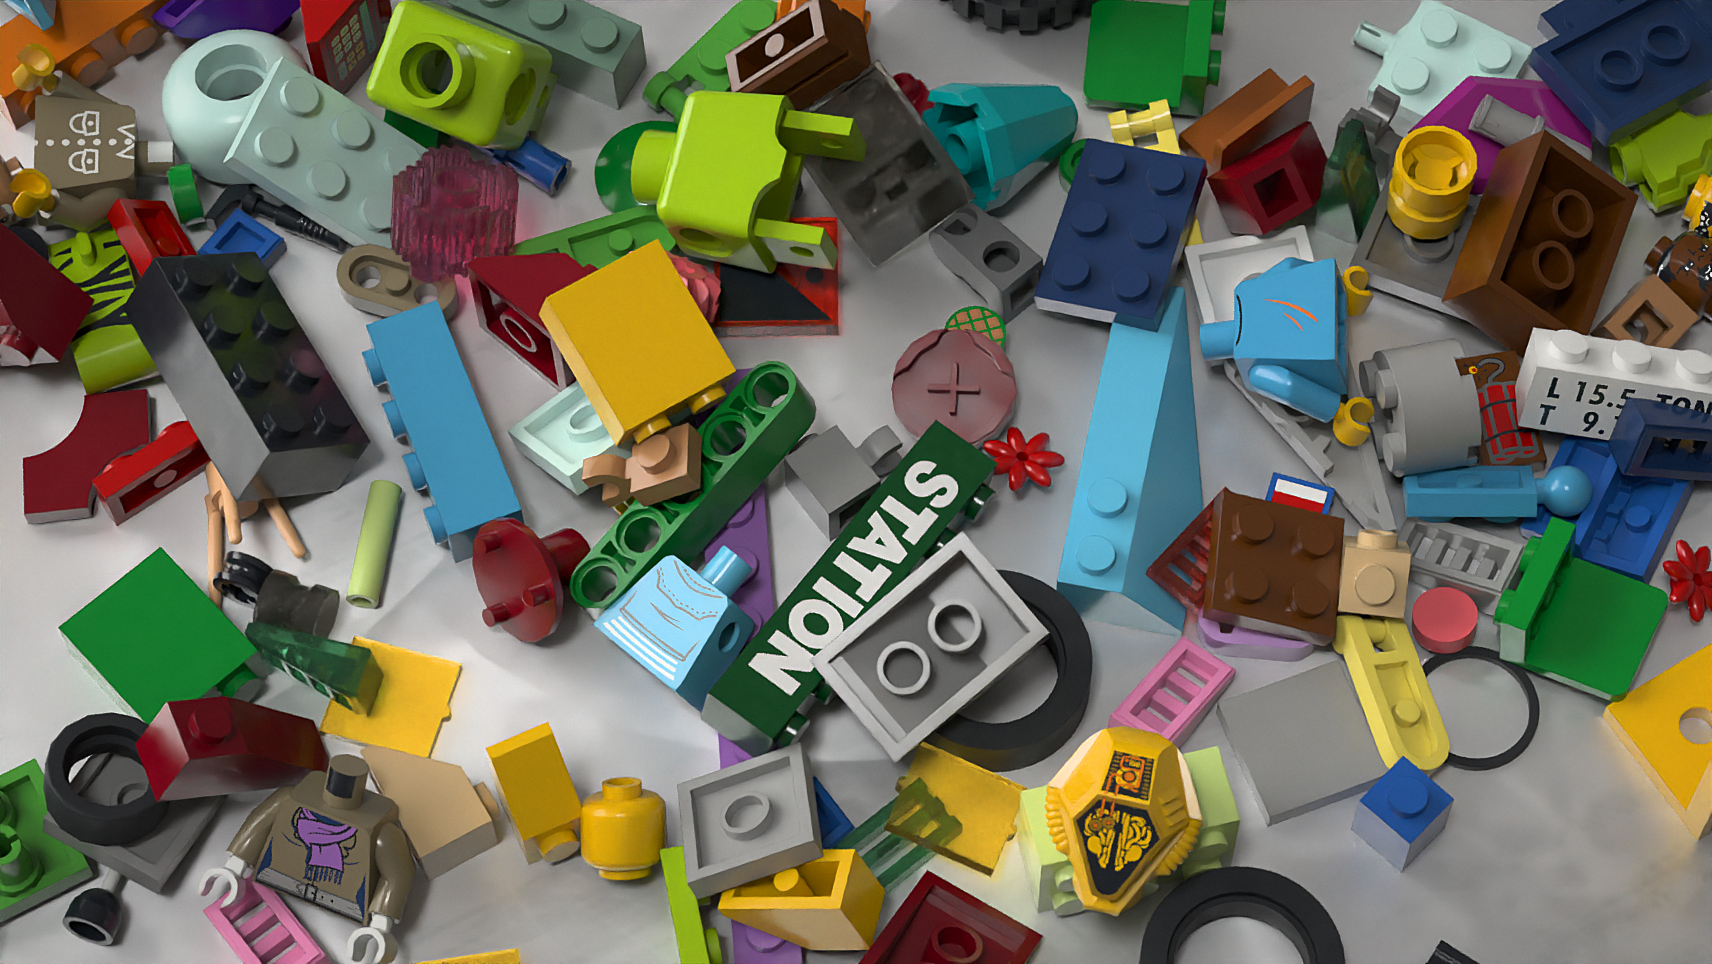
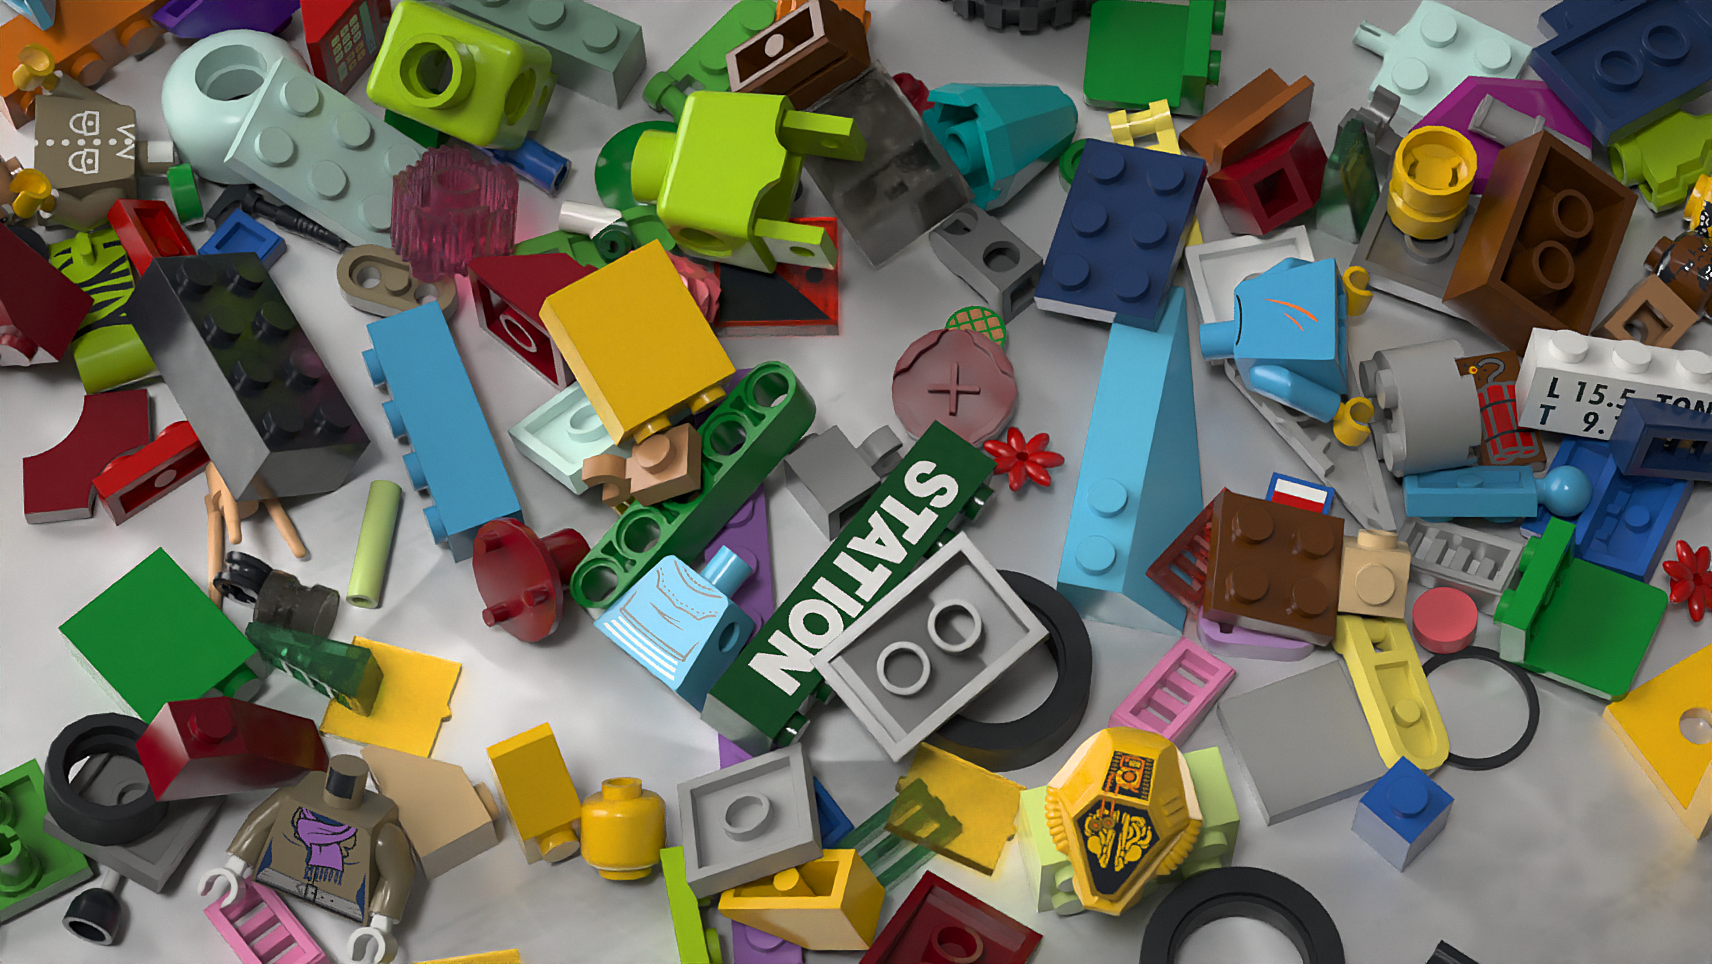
(604, 226): none -> arm

